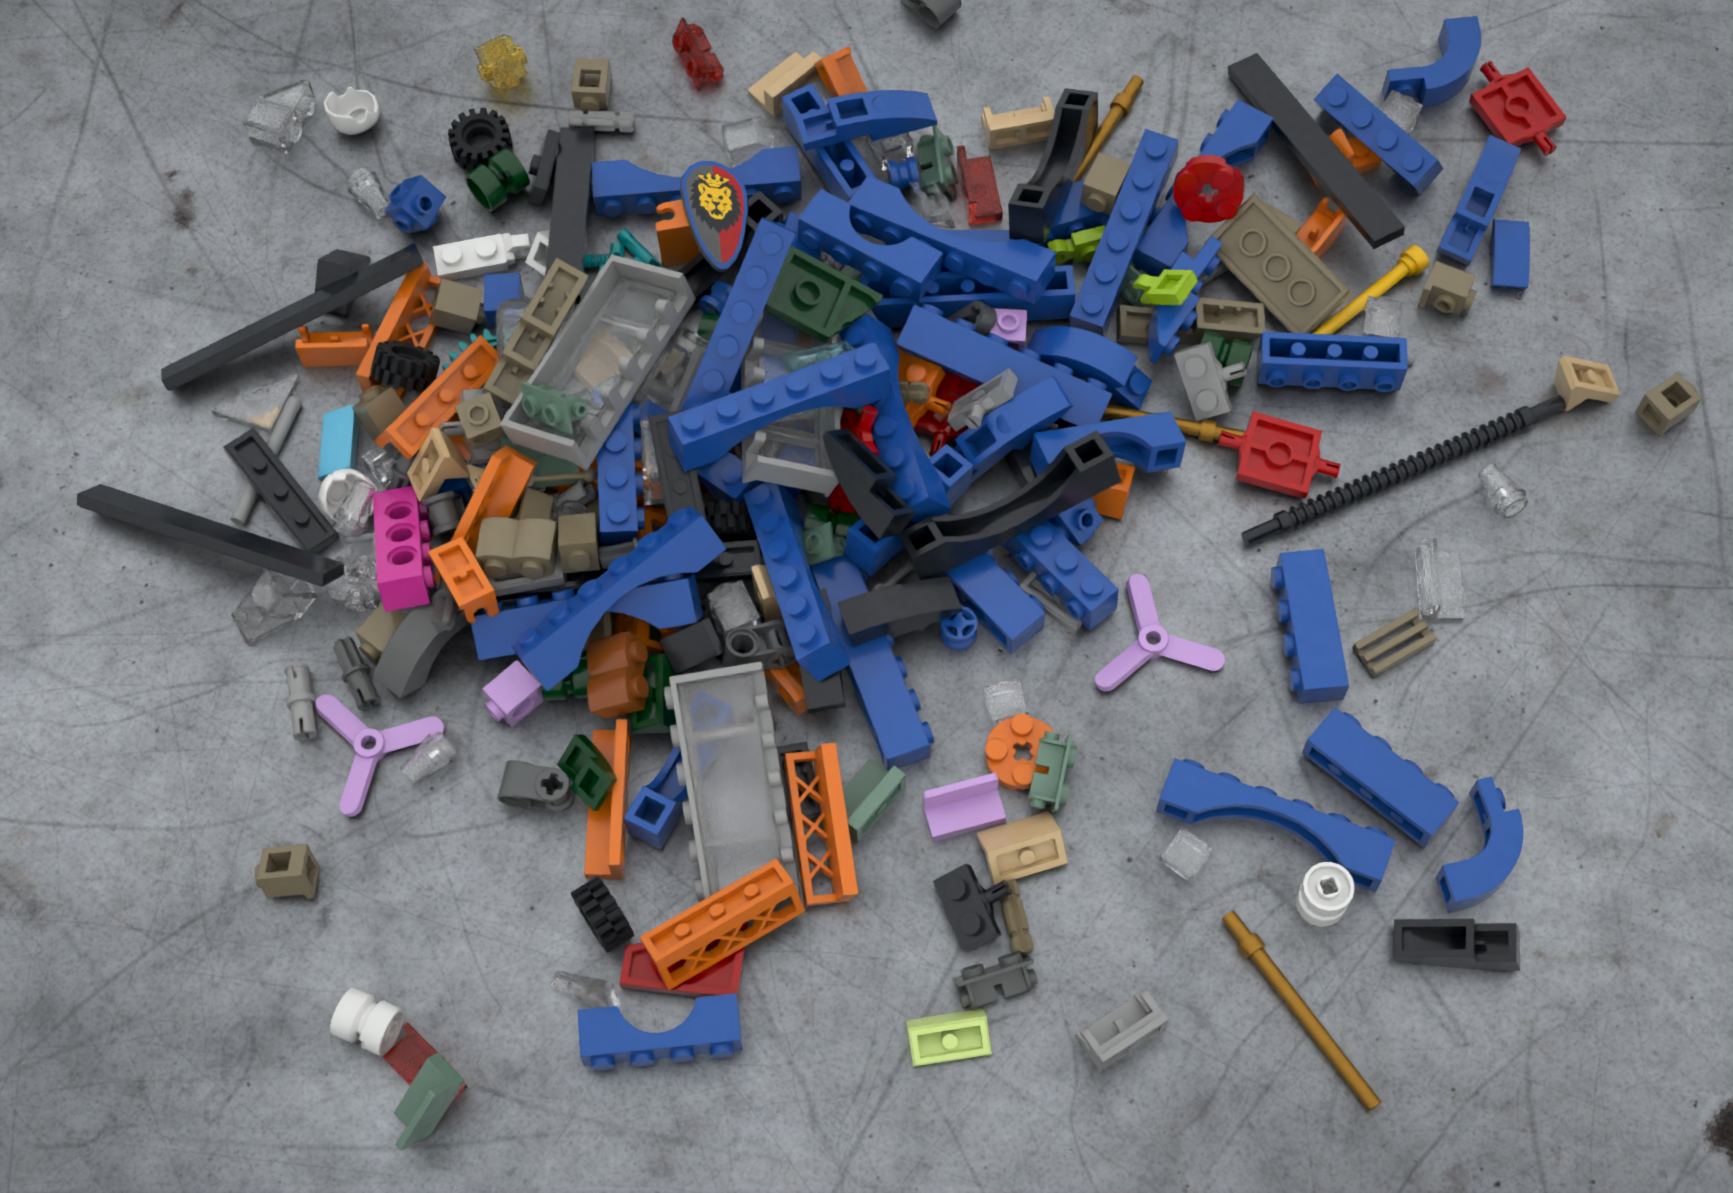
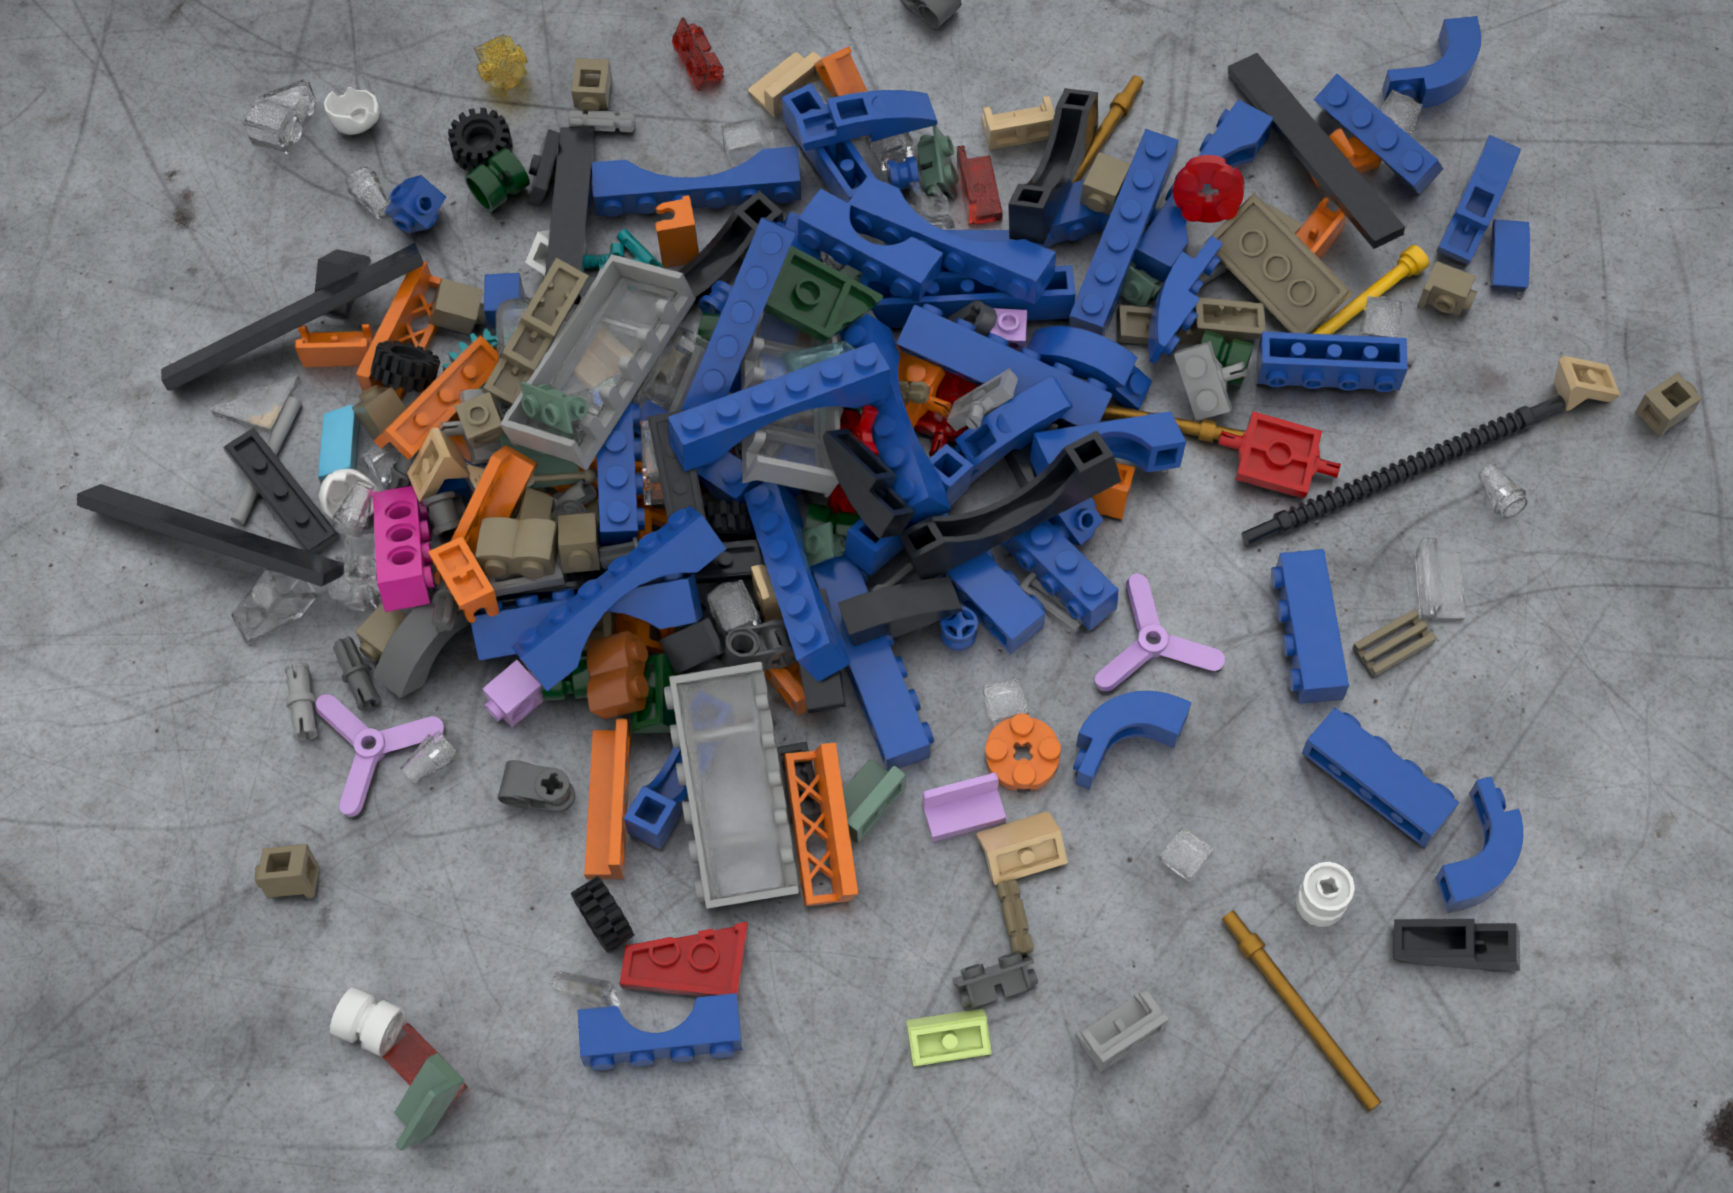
(480, 255): white hinge -> none
(588, 771): dark green slope -> none
(715, 211): shield -> none
(721, 919): orange fence -> none
(970, 906): black plate -> none
(1051, 787): sand green hinge -> none
(1078, 248): lime plate -> none
(1132, 714): none -> blue arch
(1167, 289): lime plate -> none
(1202, 795): blue arch -> none
(1517, 108): red plate -> none

